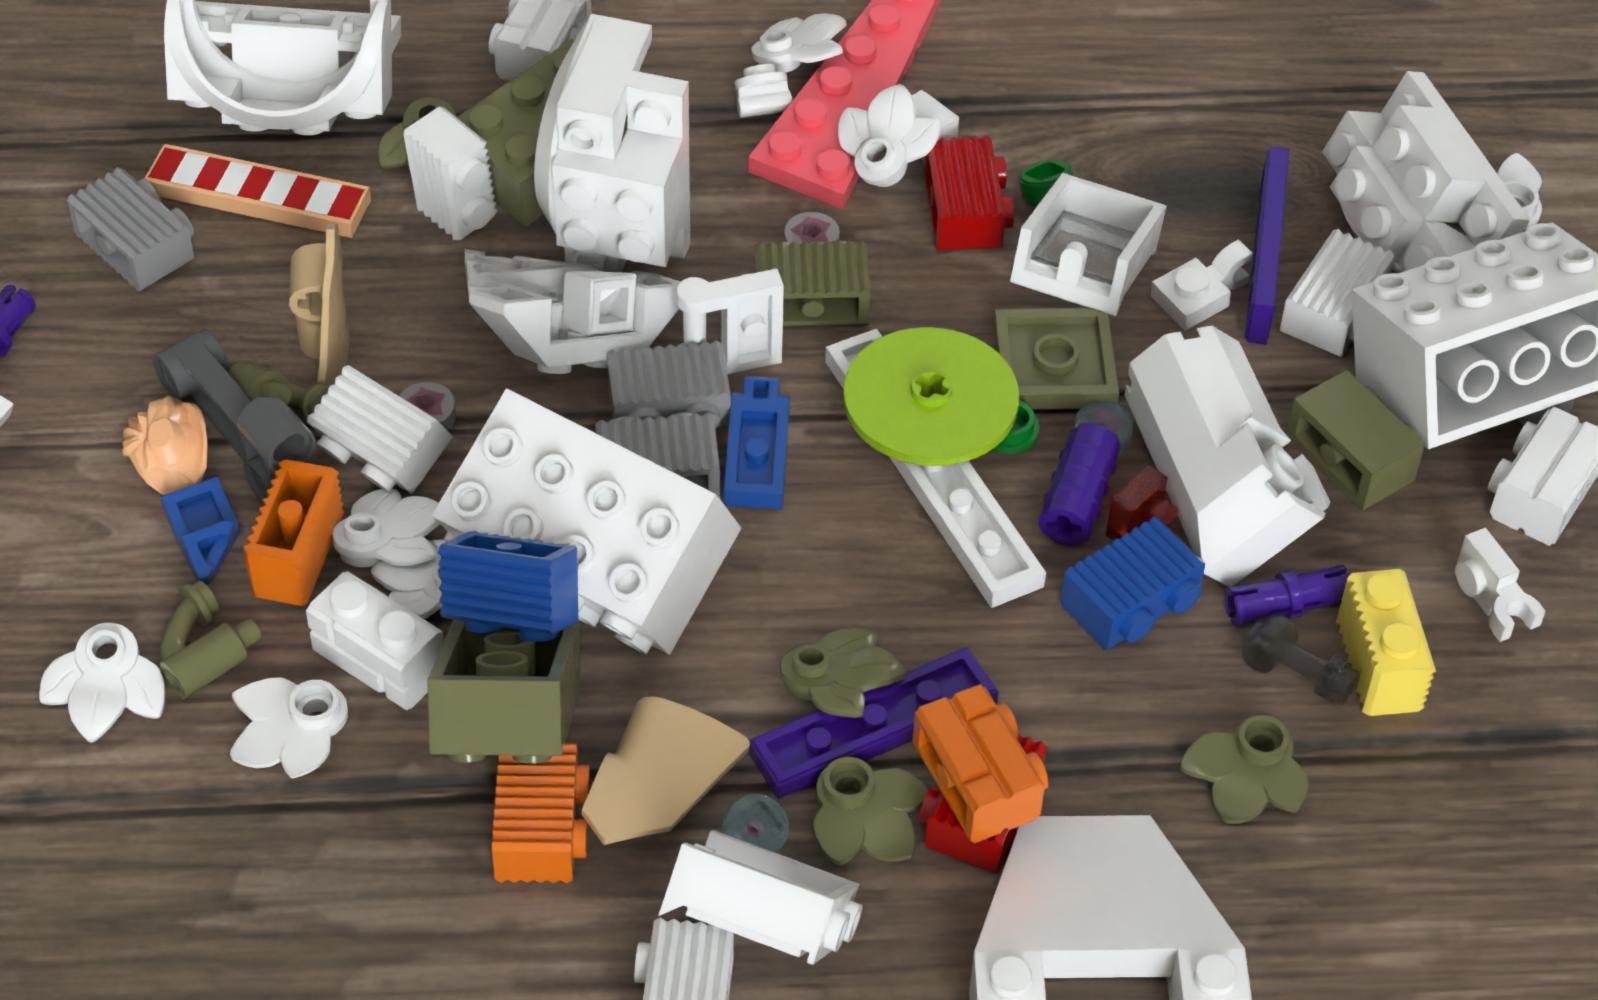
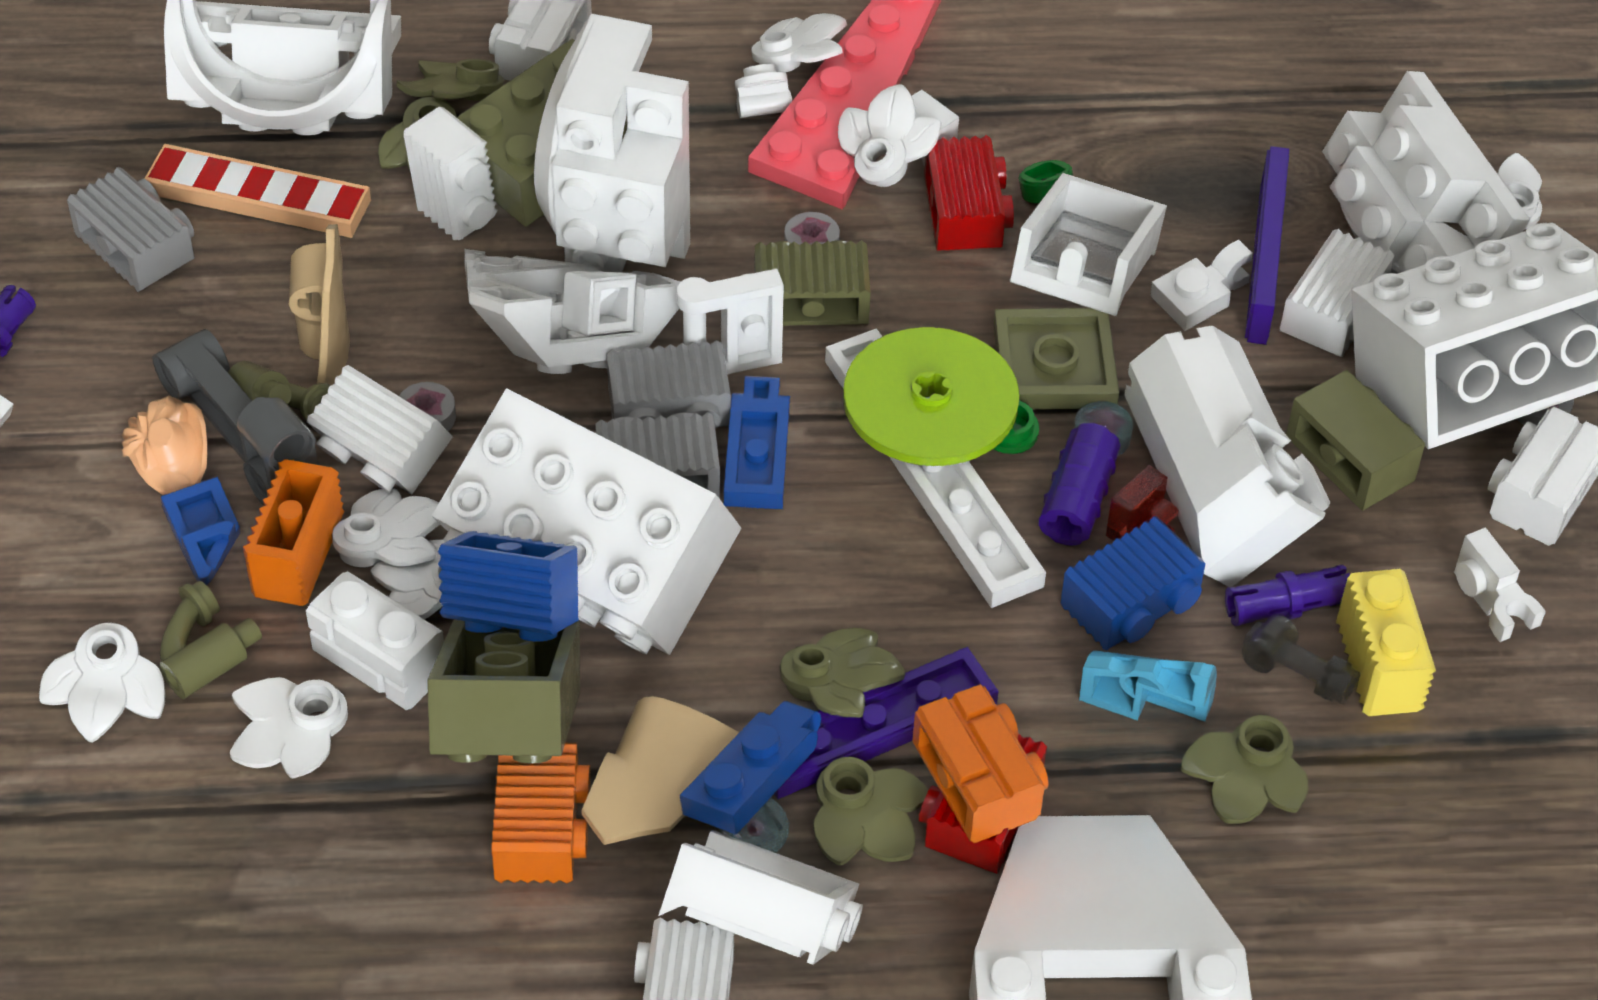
(465, 79): none -> olive plate
(752, 767): none -> blue hinge
(1127, 681): none -> medium azure slope

